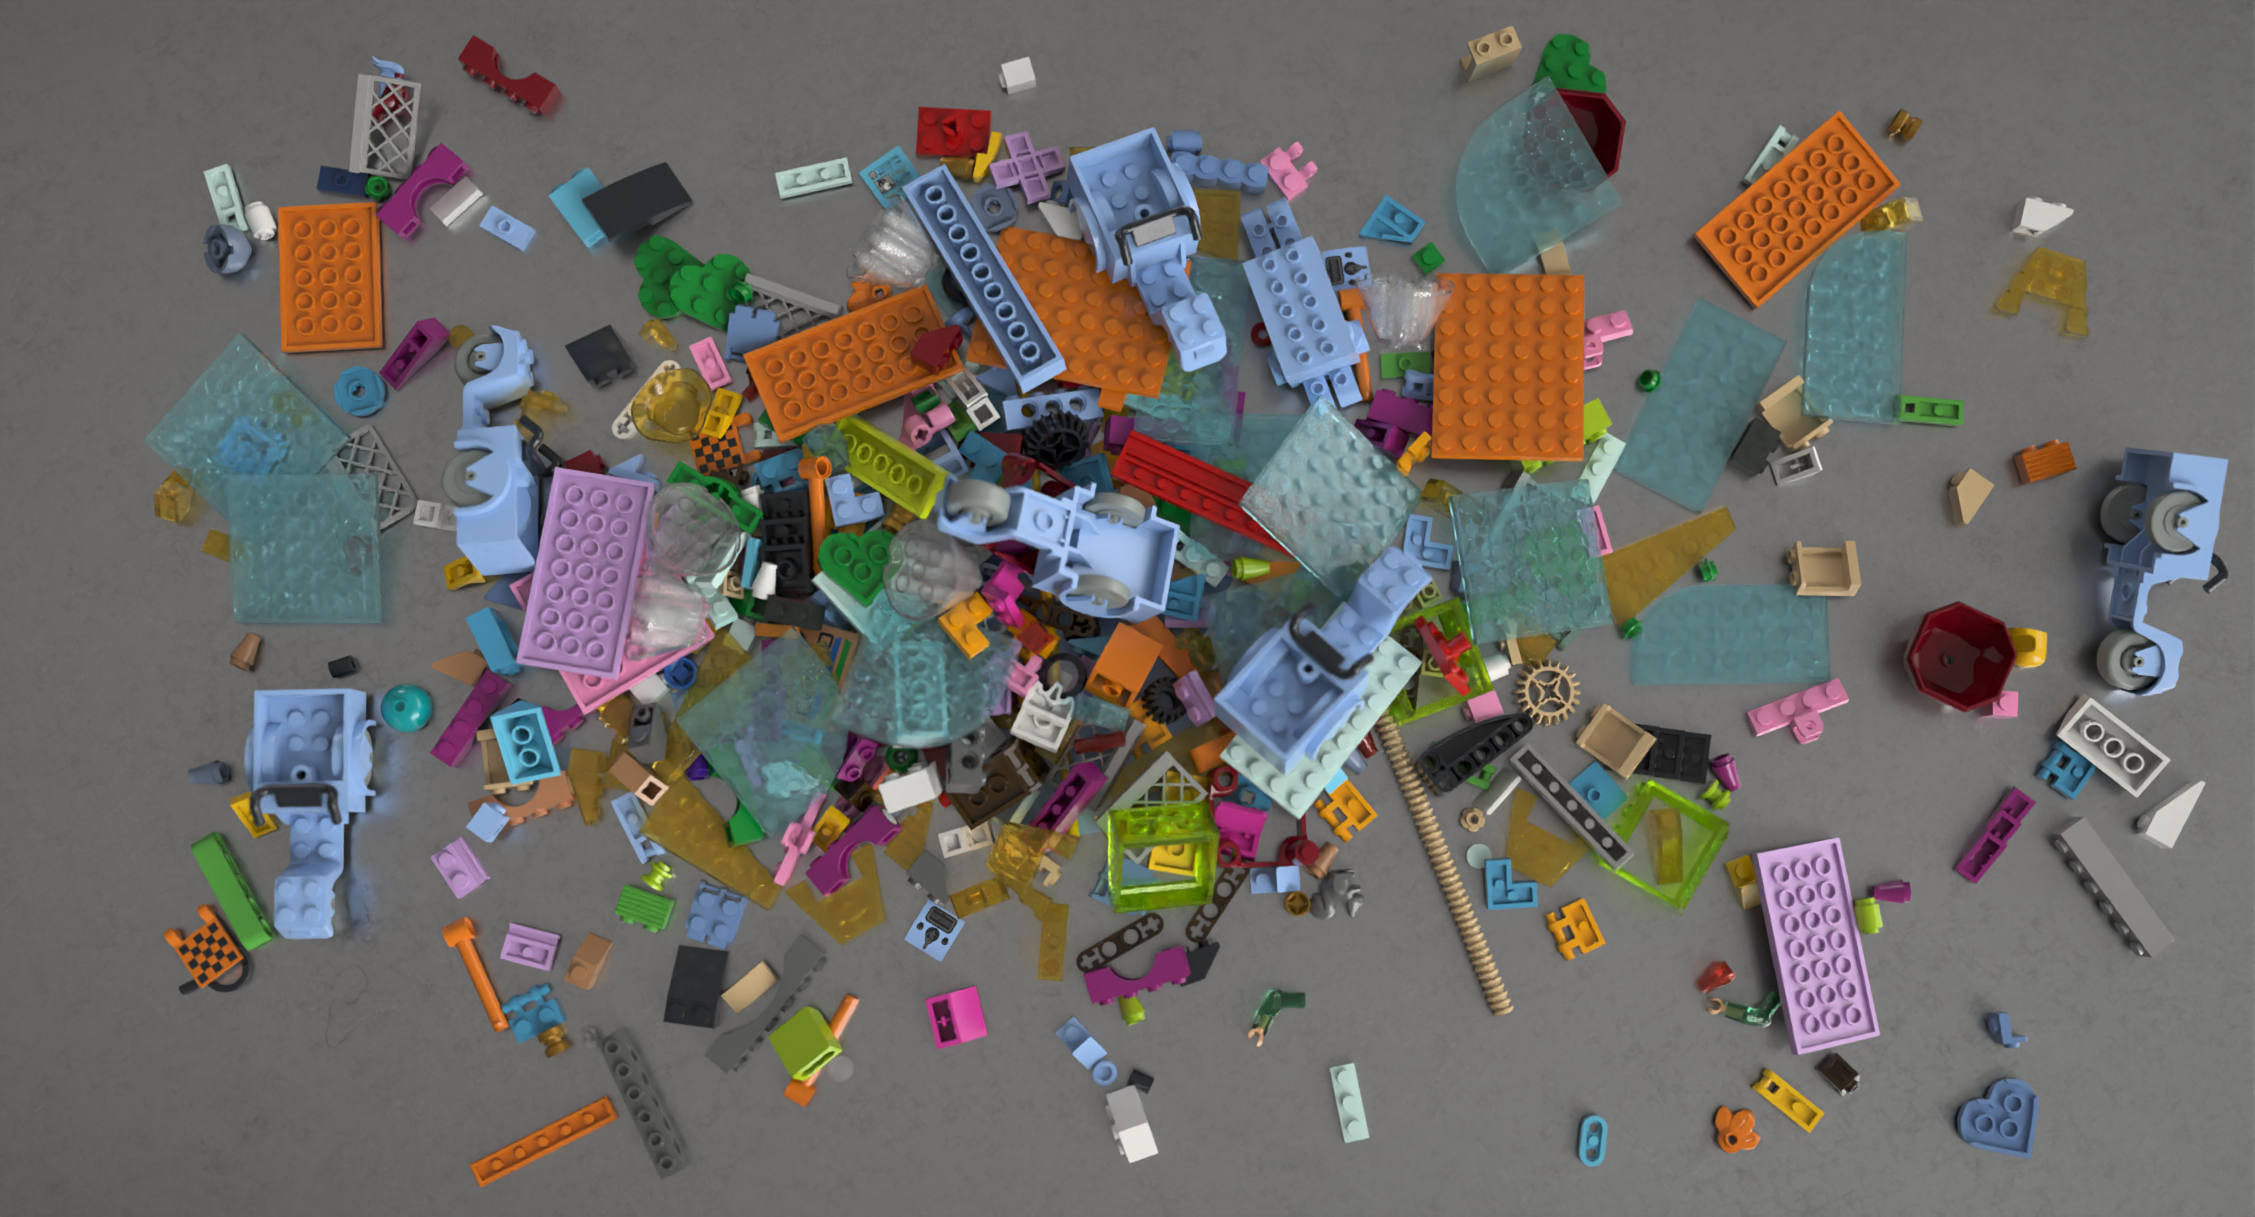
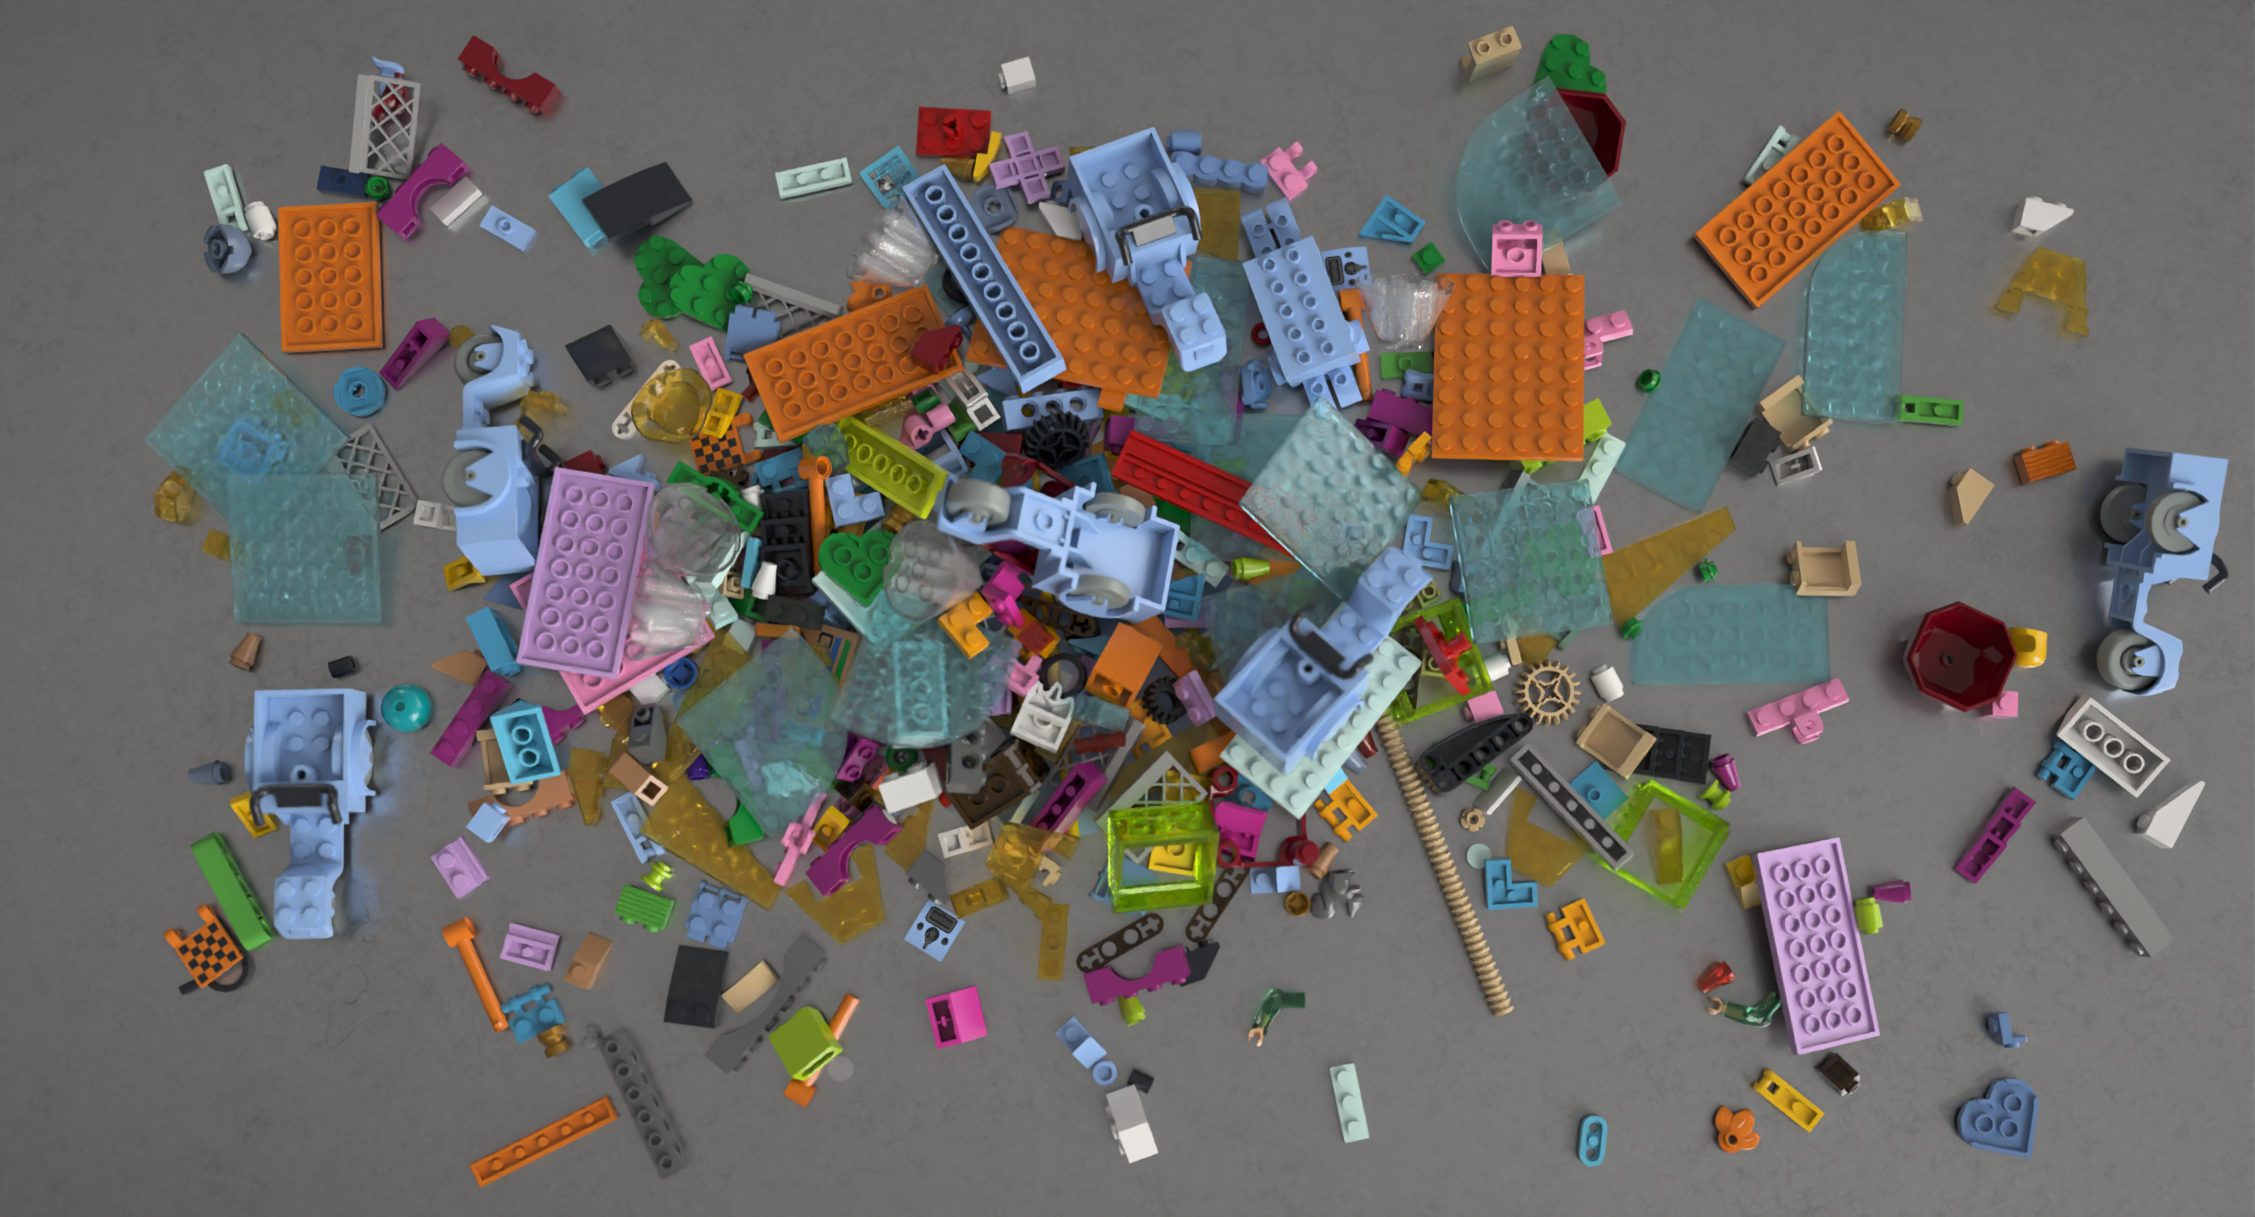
(887, 410): none -> clear yellow plate
(1255, 383): none -> medium blue plate
(1516, 249): none -> bright pink plate
(1607, 683): none -> white brick

